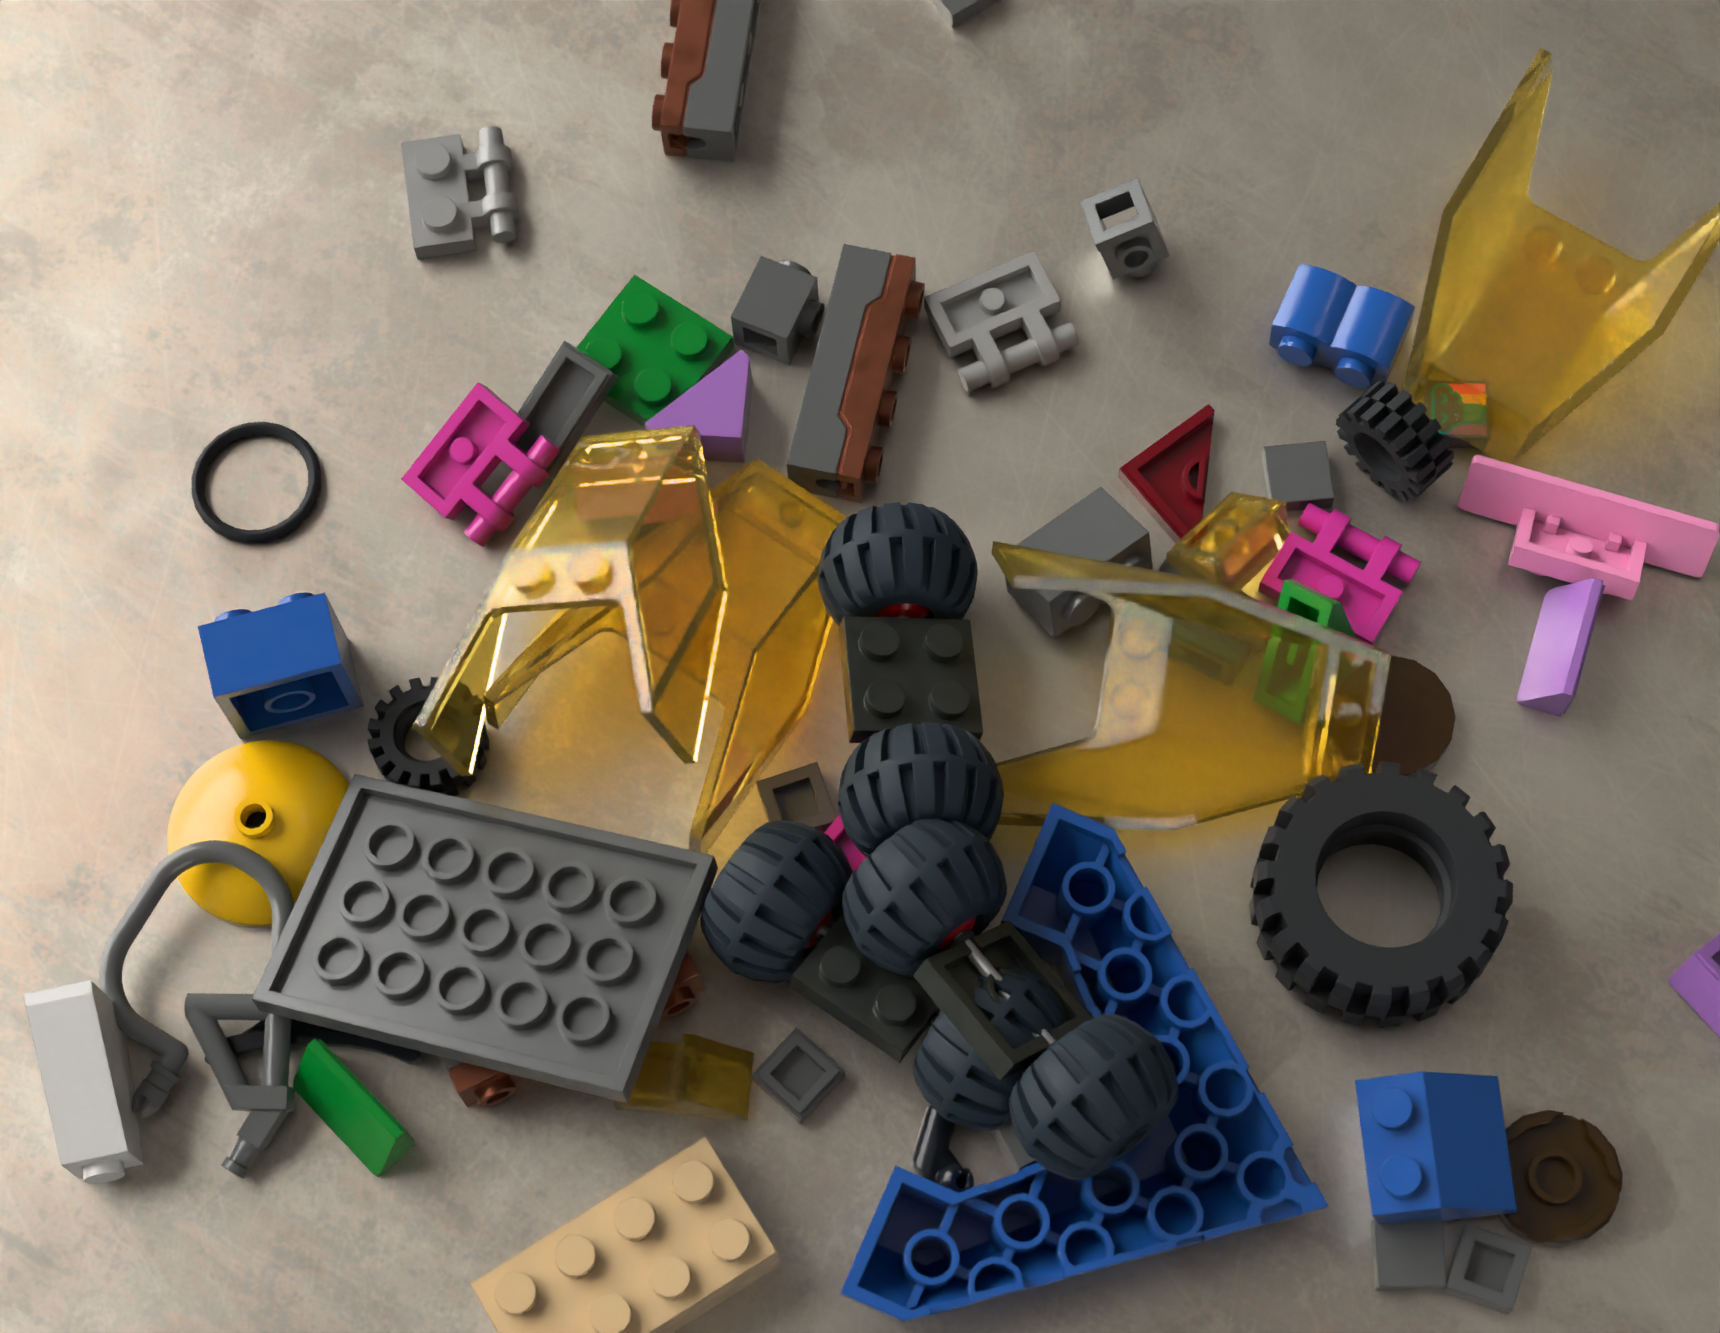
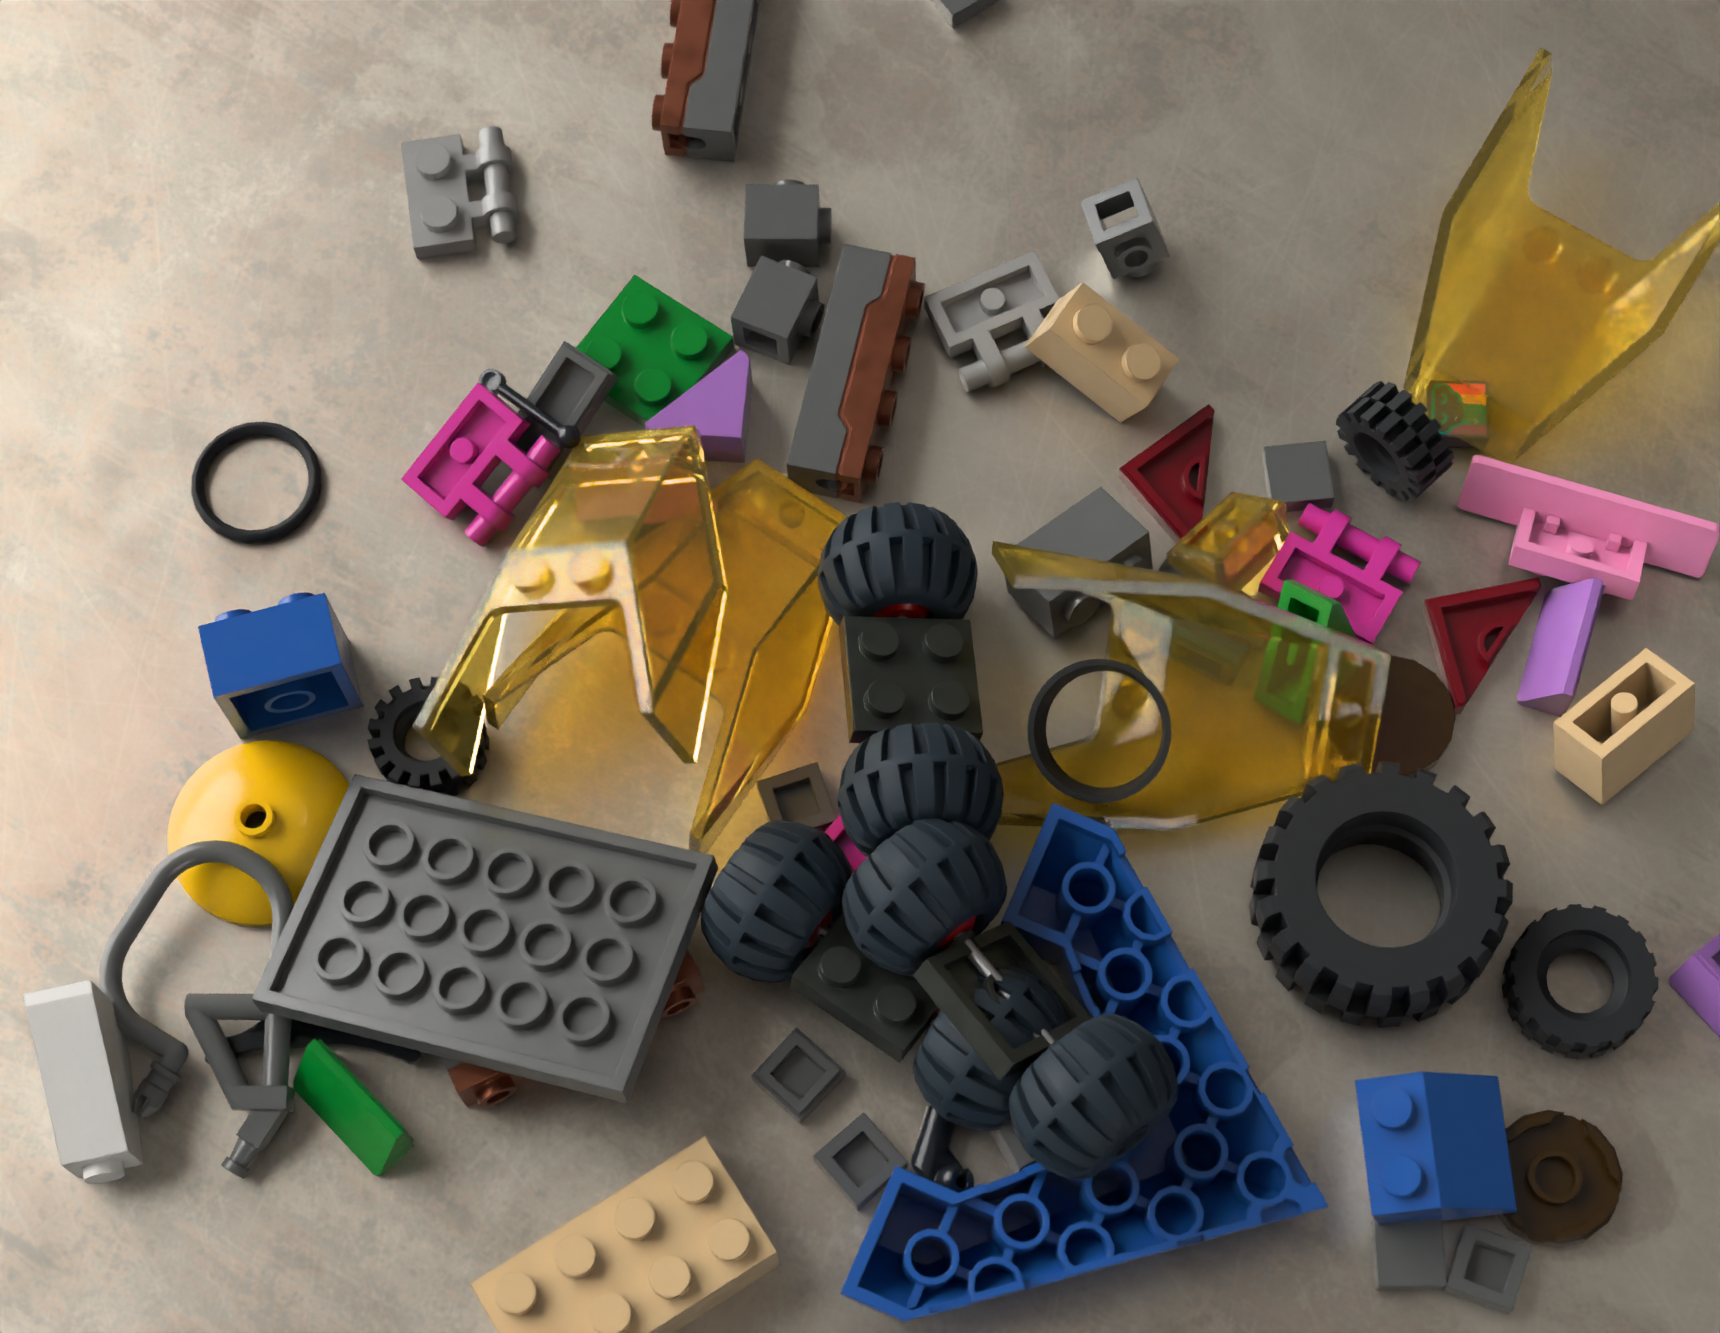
(567, 436): none -> black hinge
(693, 1080): clear yellow slope -> none
(785, 223): none -> dark grey brick
(859, 1161): none -> dark grey tile
(1039, 745): none -> black tyre
(1102, 352): none -> tan brick
(1340, 326): blue brick -> none
(1472, 630): none -> dark red tile
(1609, 940): none -> black tyre
(1624, 726): none -> tan brick

